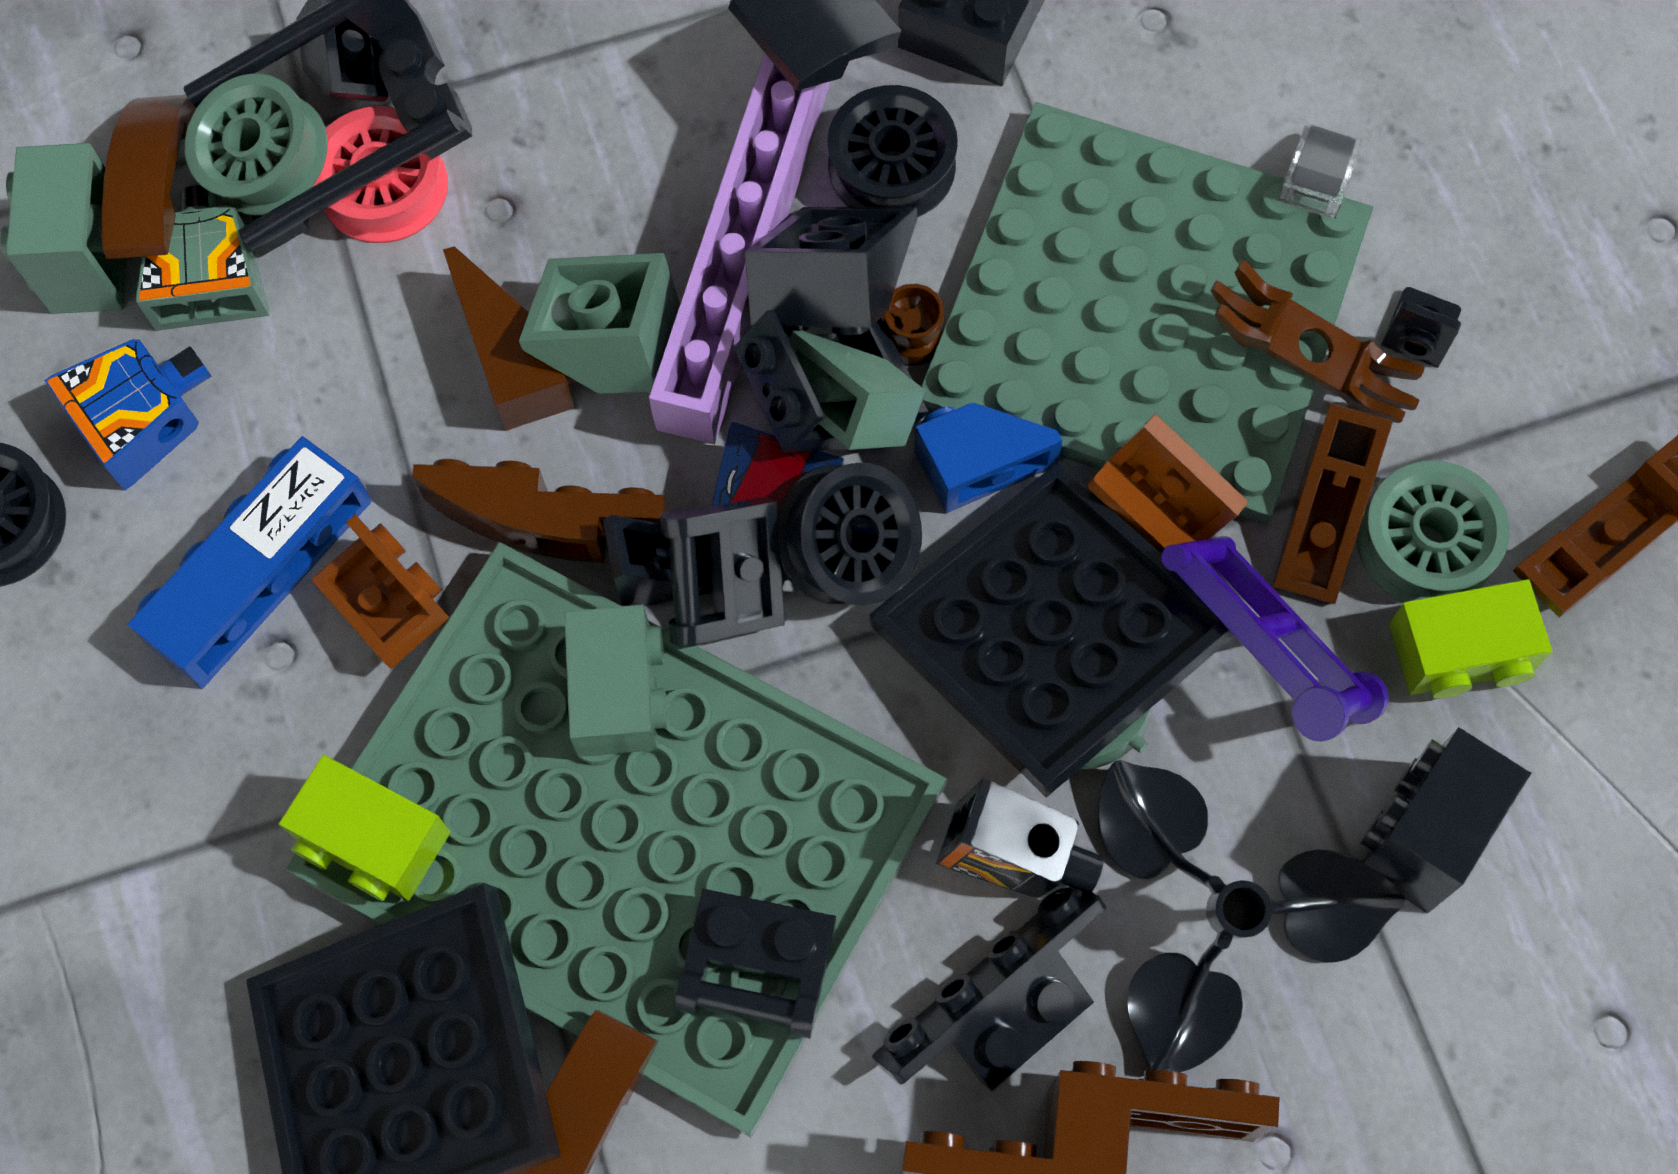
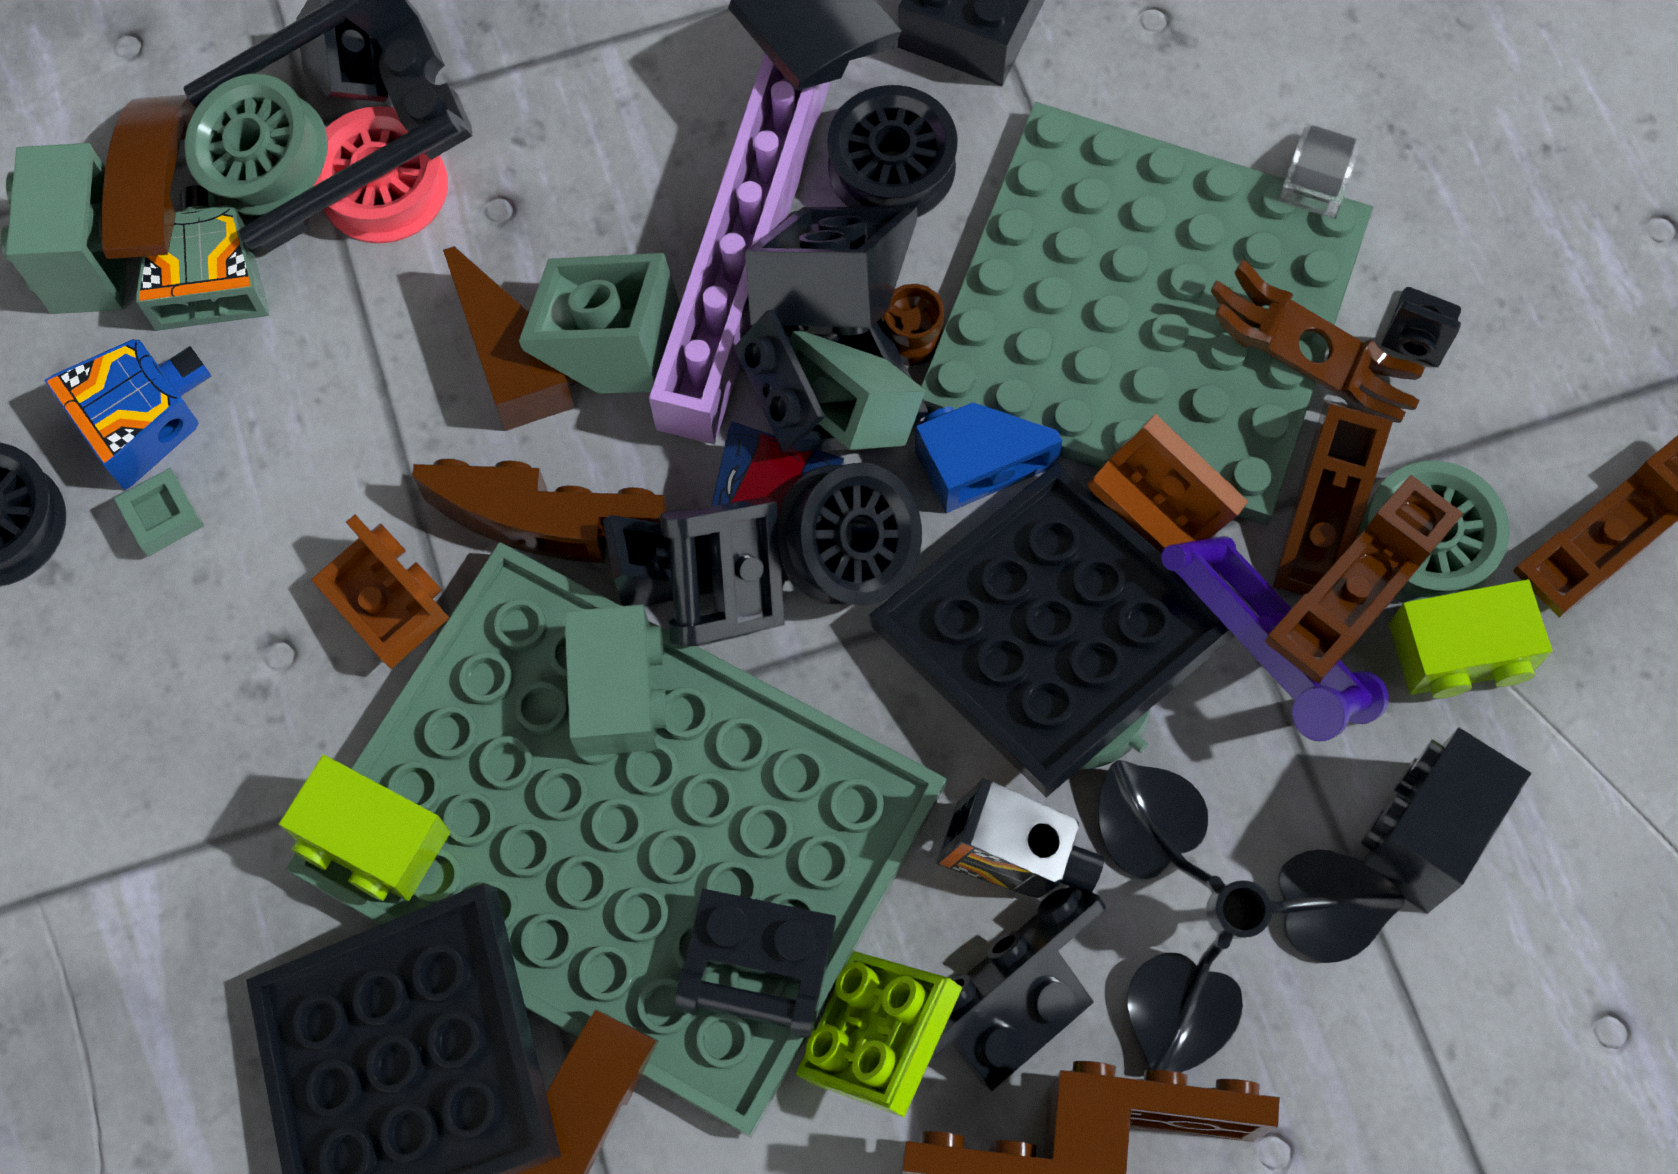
(158, 512): none -> sand green plate
(250, 561): blue brick -> none
(878, 1032): none -> lime tile
(1364, 579): none -> reddish brown slope

